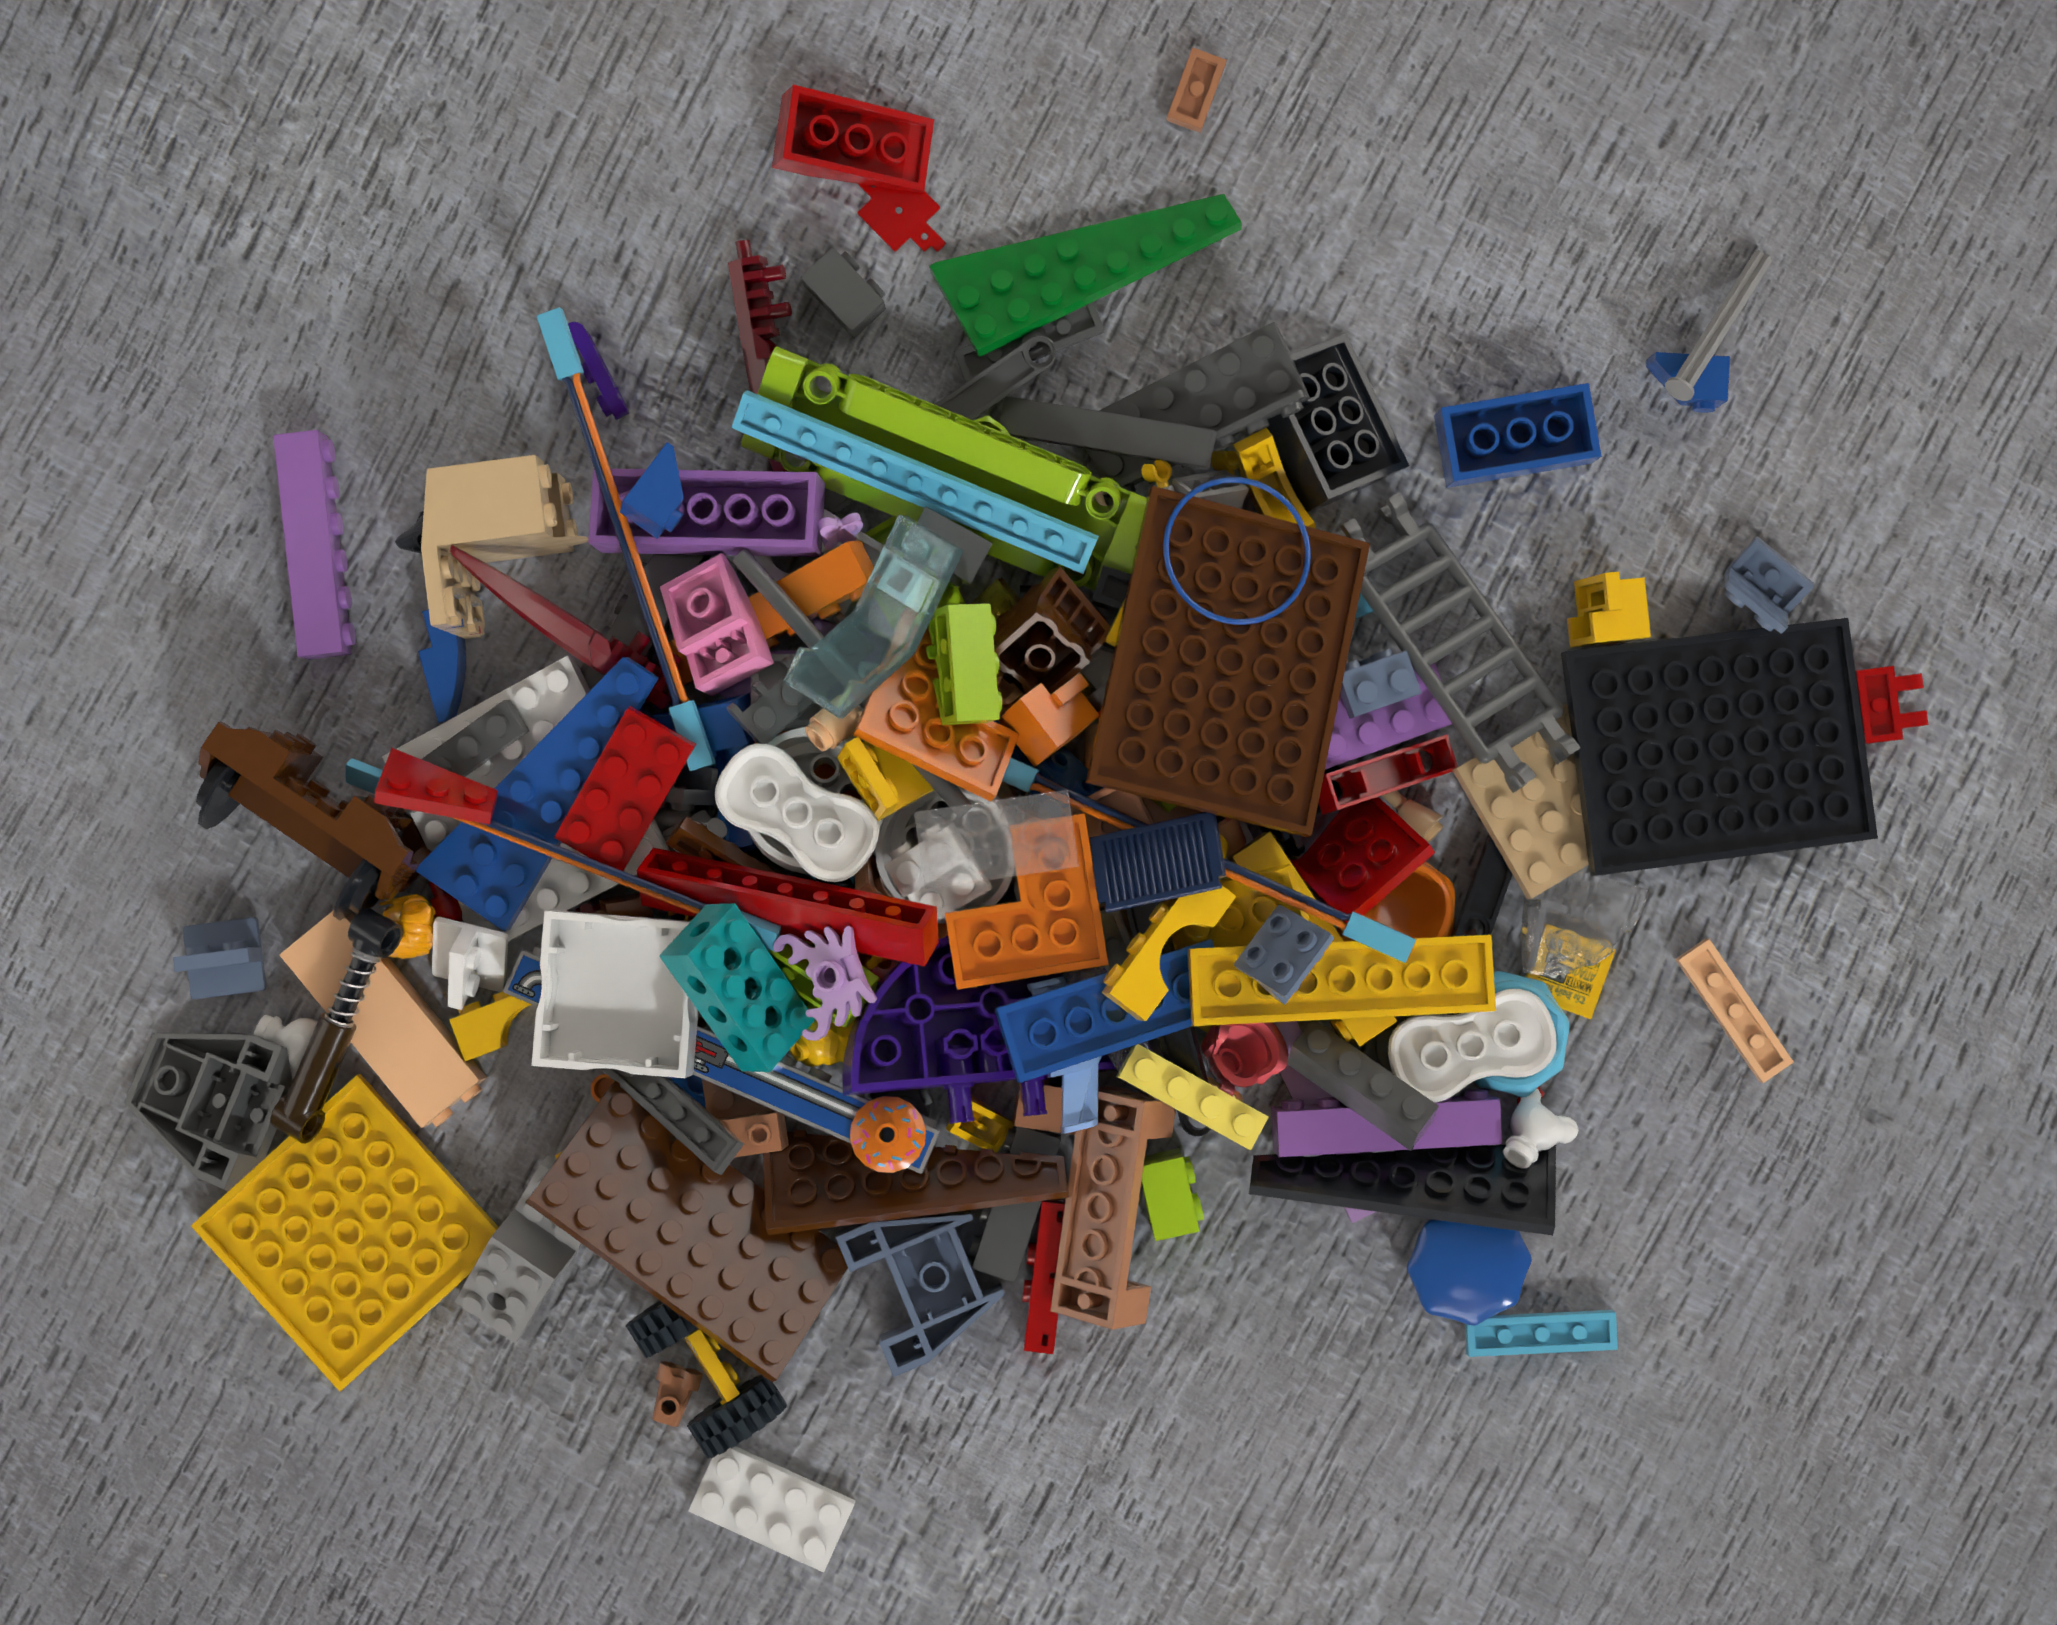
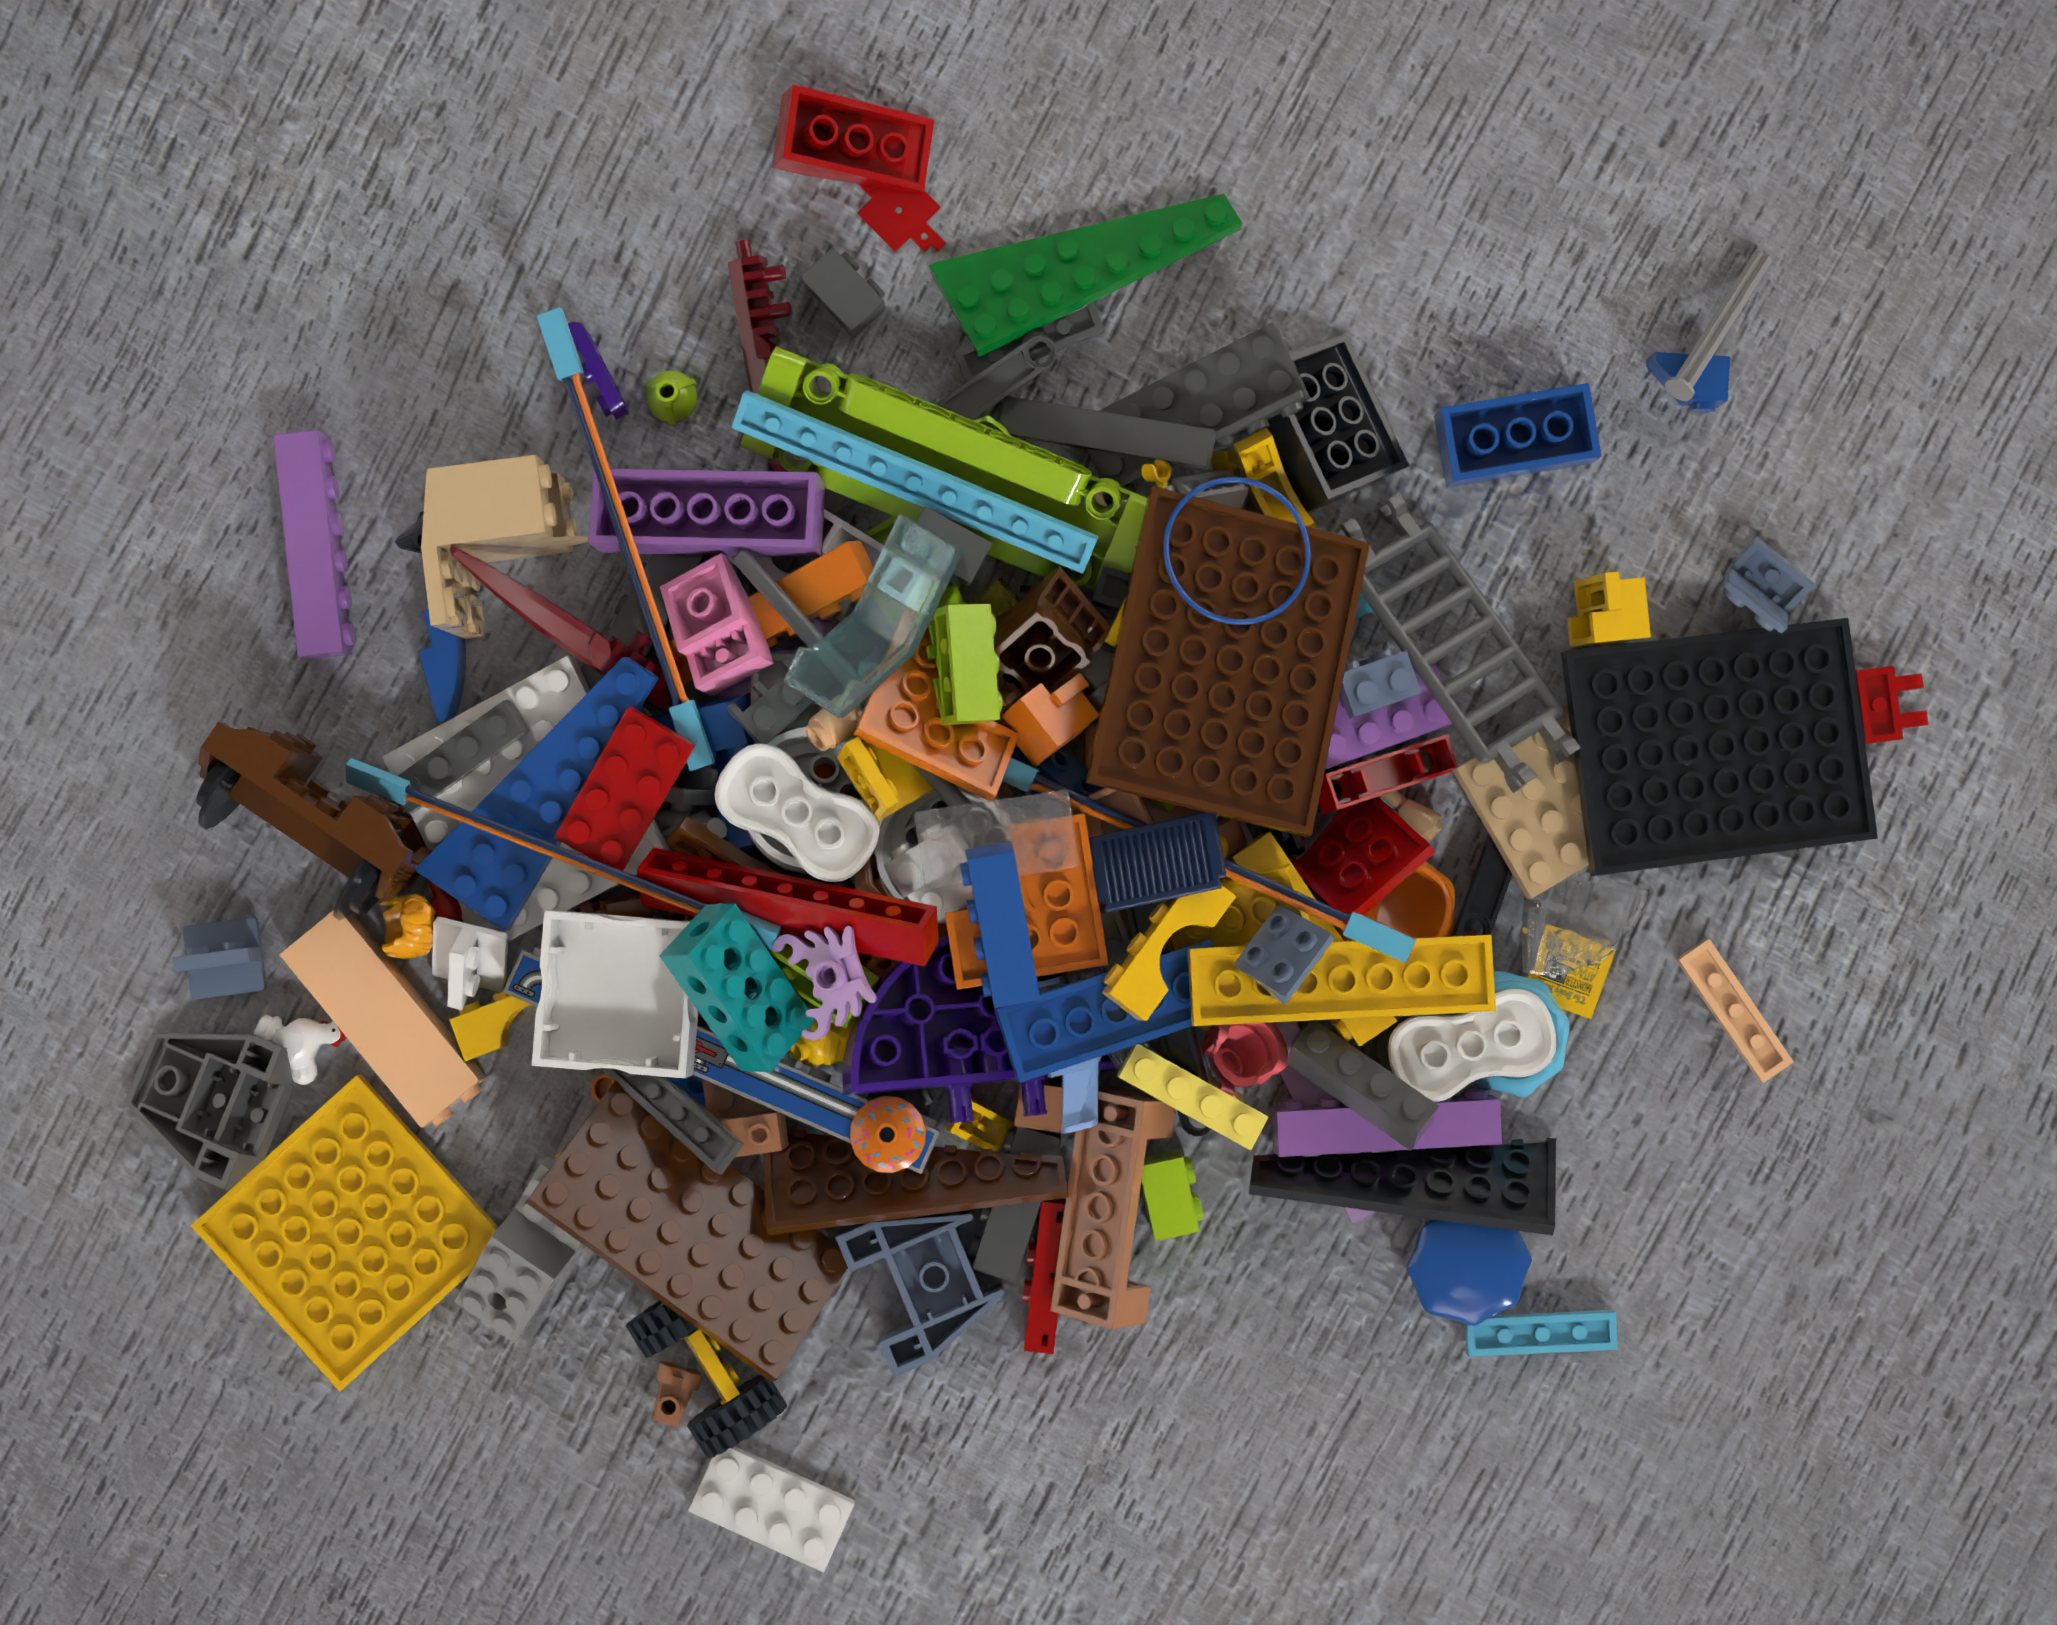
(300, 1110): piece -> none
(433, 790): red wing -> none
(656, 495): blue slope -> none
(676, 407): none -> lime piece
(839, 530): lavender piece -> none
(1001, 923): none -> blue brick
(1196, 90): nougat plate -> none
(1536, 1130): white animal -> none

